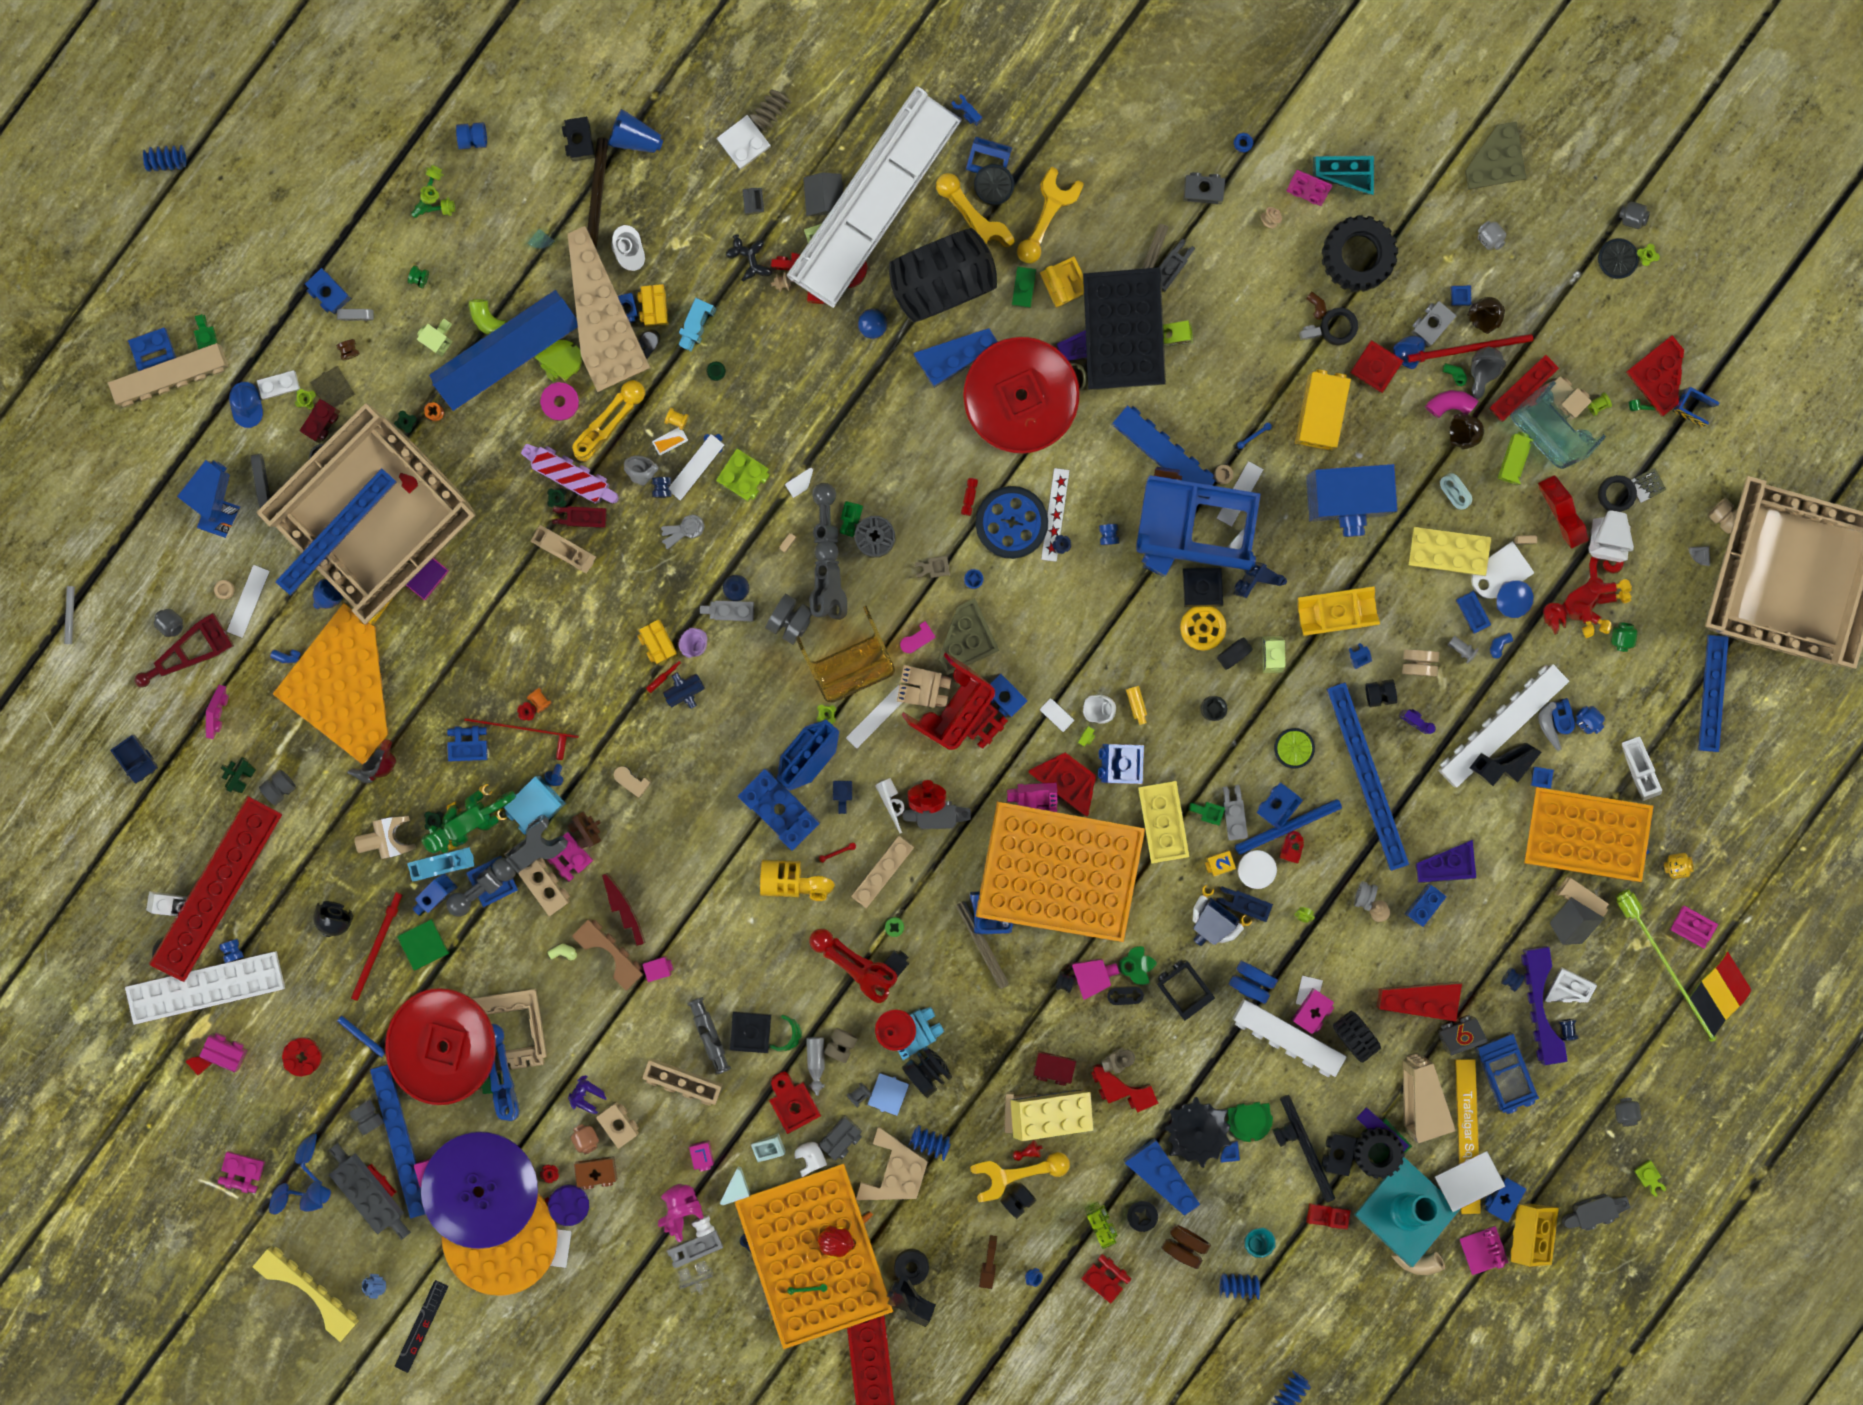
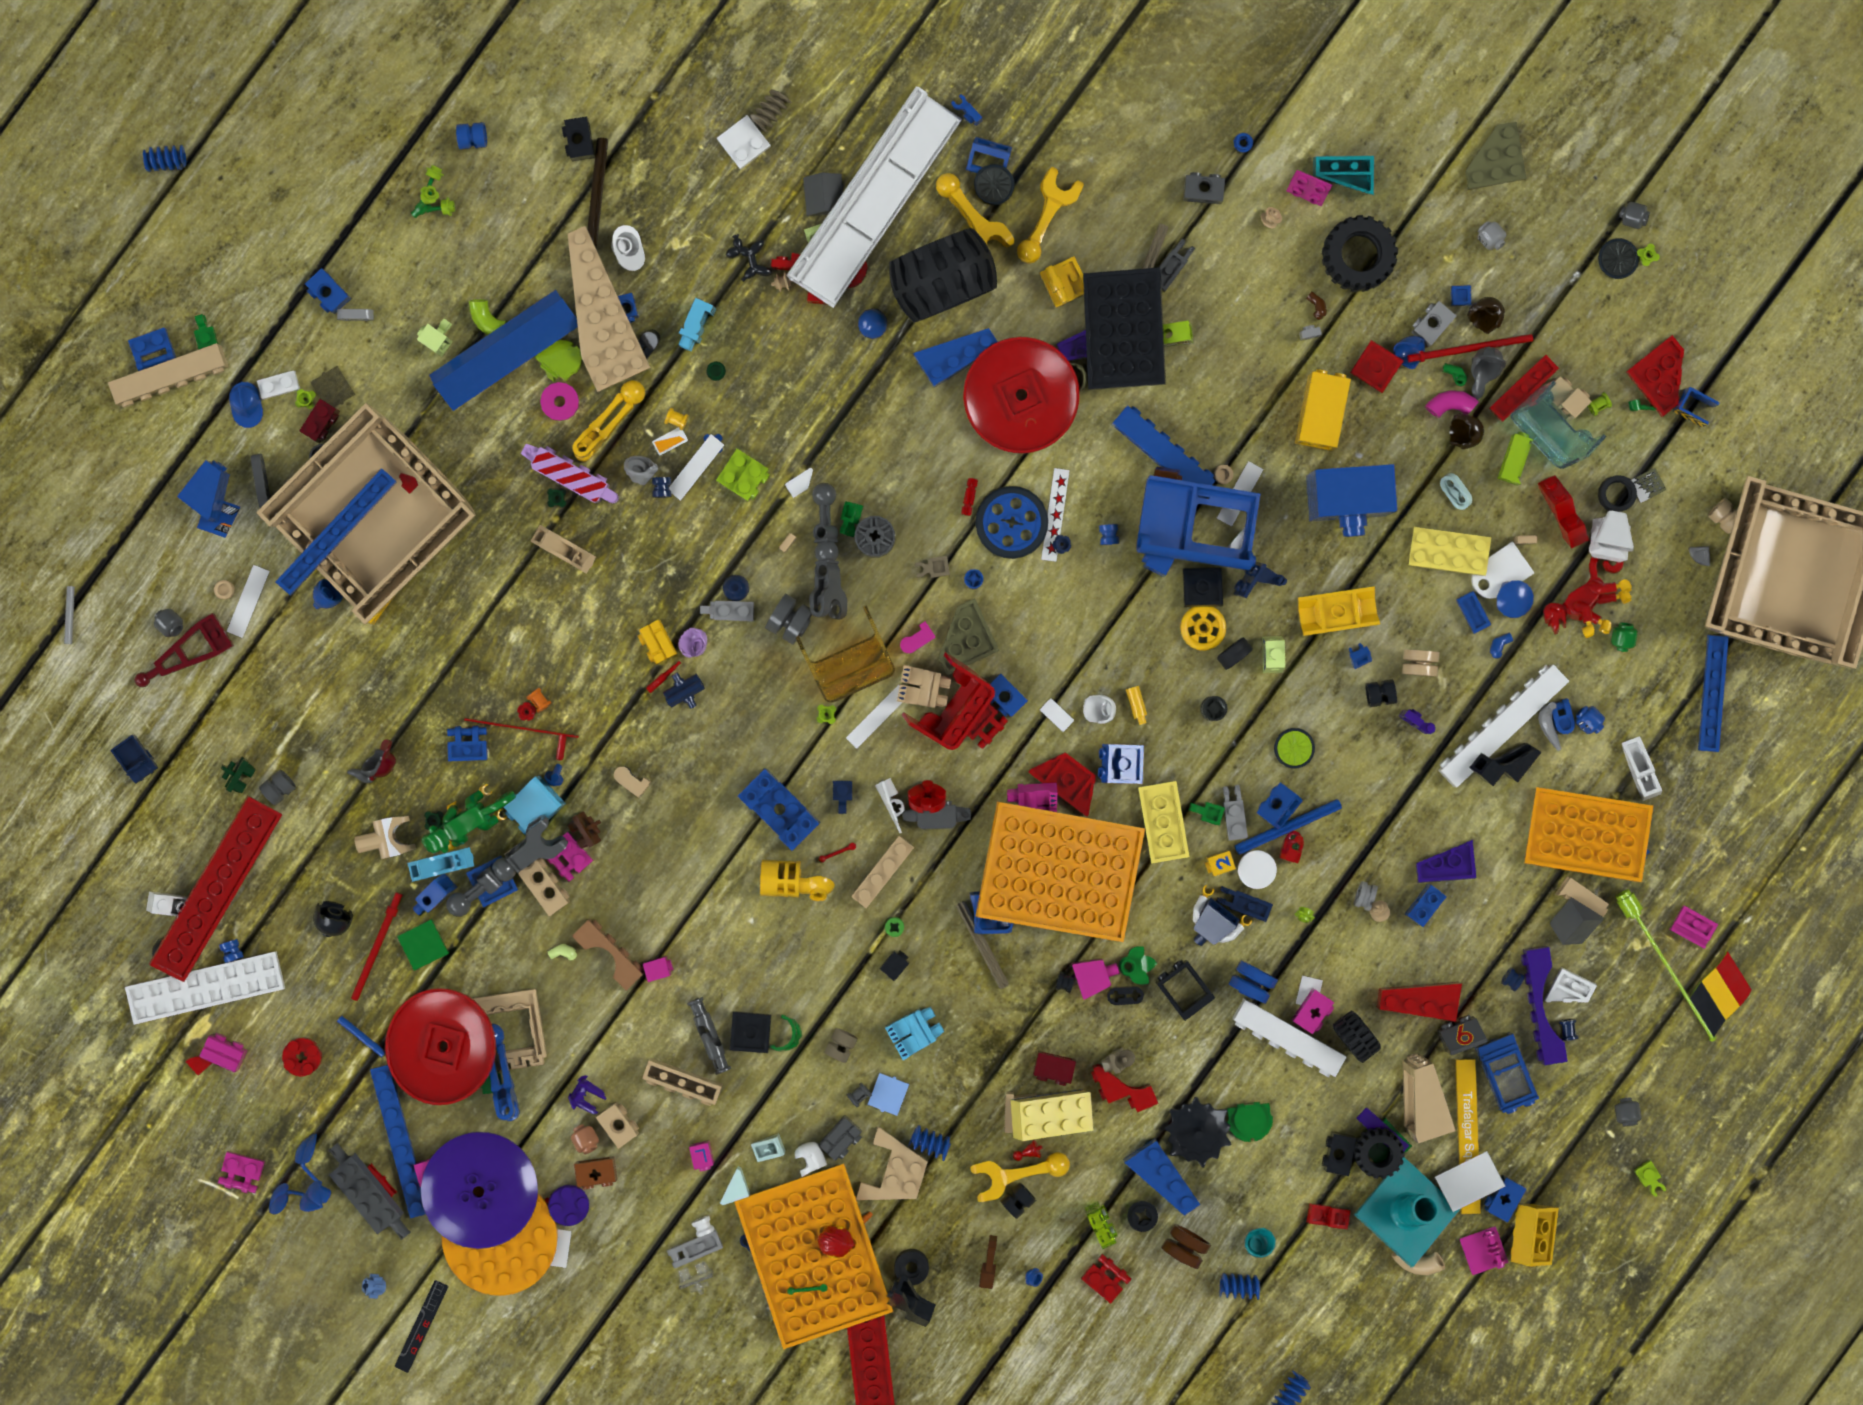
(214, 711): dark pink plate -> none
(285, 658): blue arm -> none
(336, 1318): light yellow arch -> none
(341, 685): light orange plate -> none
(348, 349): reddish brown wheel -> none
(365, 1116): dark grey wheel -> none
(410, 421): dark green plate -> none
(418, 276): green wheel -> none
(427, 578): dark purple tile -> none
(440, 411): orange bush -> none
(540, 240): clear light blue tile -> none
(554, 1173): red plate -> none
(582, 516): dark red hinge -> none
(619, 903): dark red slope -> none
(633, 134): blue cone -> none
(654, 305): yellow brick -> none
(680, 1202): dark pink piece -> none
(691, 526): light grey piece -> none
(753, 201): dark grey piece -> none
(788, 1094): red plate -> none
(807, 754): blue wedge -> none
(815, 1062): light grey wheel -> none
(863, 971): red piece -> none
(895, 1030): red piece -> none
(927, 1071): black wheel -> none
(1023, 287): green tile -> none
(1087, 736): lime plate -> none
(1230, 1153): blue tile -> none
(1267, 426): blue hinge -> none
(1285, 1134): black wheel -> none
(1307, 1148): black axle -> none
(1353, 323): black tyre -> none
(1367, 776): blue plate -> none
(1462, 648): light grey pin -> none
(1542, 777): blue plate -> none
(1595, 1211): dark grey hinge -> none
(1679, 866): yellow head -> none

